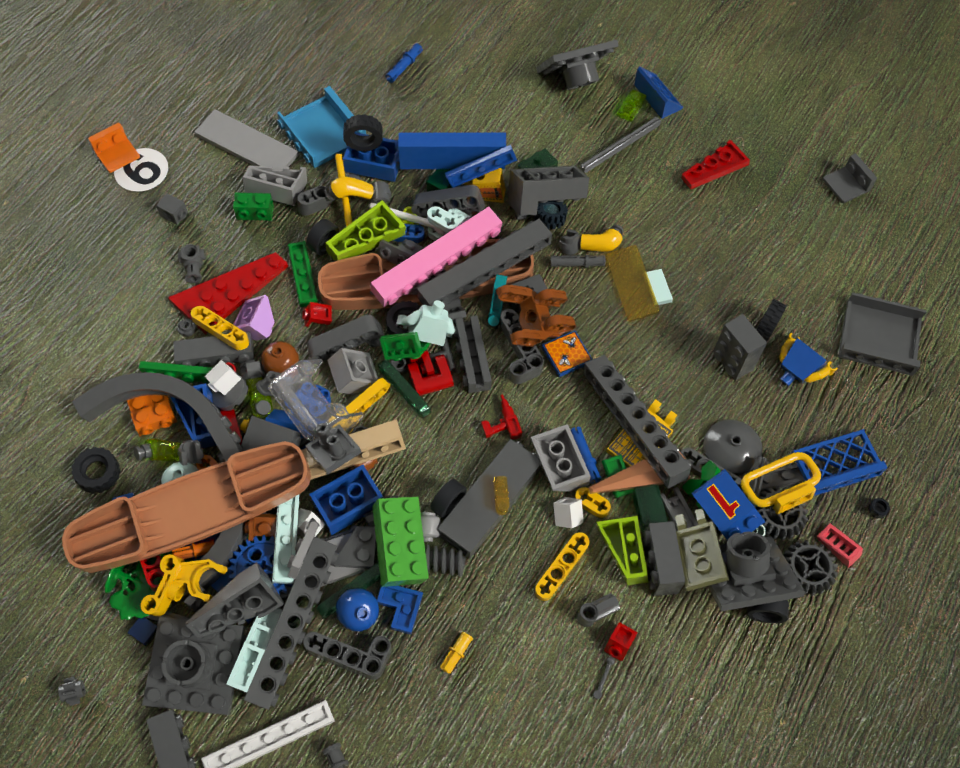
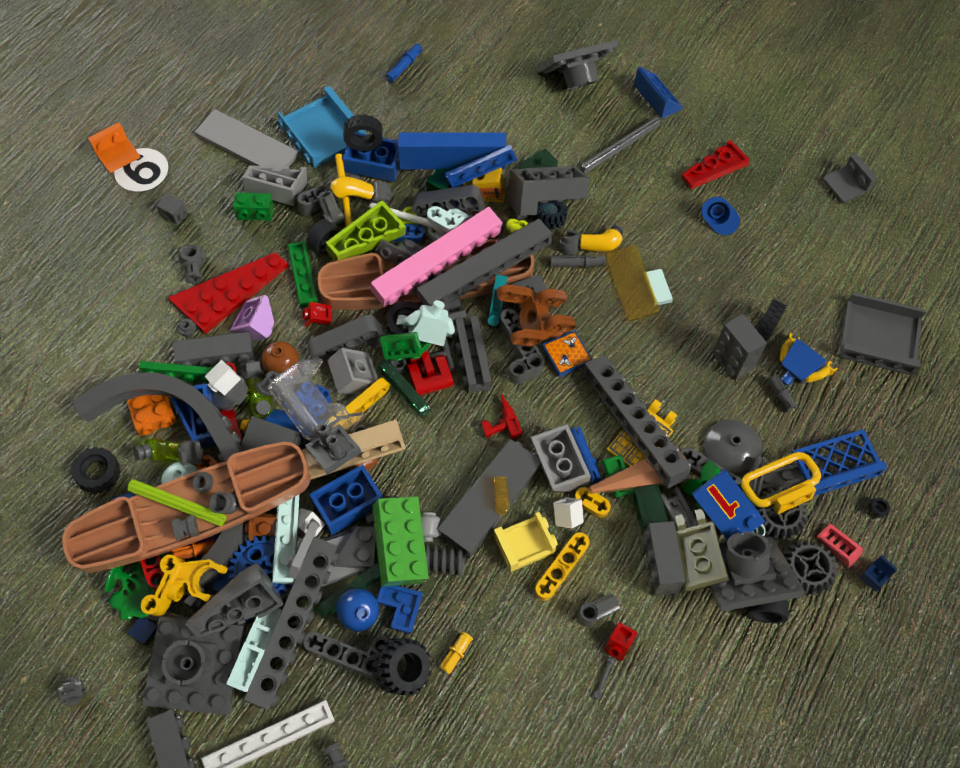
(176, 502): none -> lime axle
(185, 527): none -> dark grey wheel
(198, 482): none -> dark grey plate
(216, 330): yellow beam -> none
(224, 503): none -> dark grey wheel
(329, 208): none -> dark grey piece
(416, 670): none -> black tyre
(448, 498): black tyre -> none
(513, 224): none -> neon yellow tile
(525, 542): none -> light yellow panel
(625, 545): lime wedge -> none
(631, 105): clear neon green plate -> none
(720, 215): none -> blue piece
(782, 393): none -> dark grey axle
(878, 573): none -> dark blue bracket

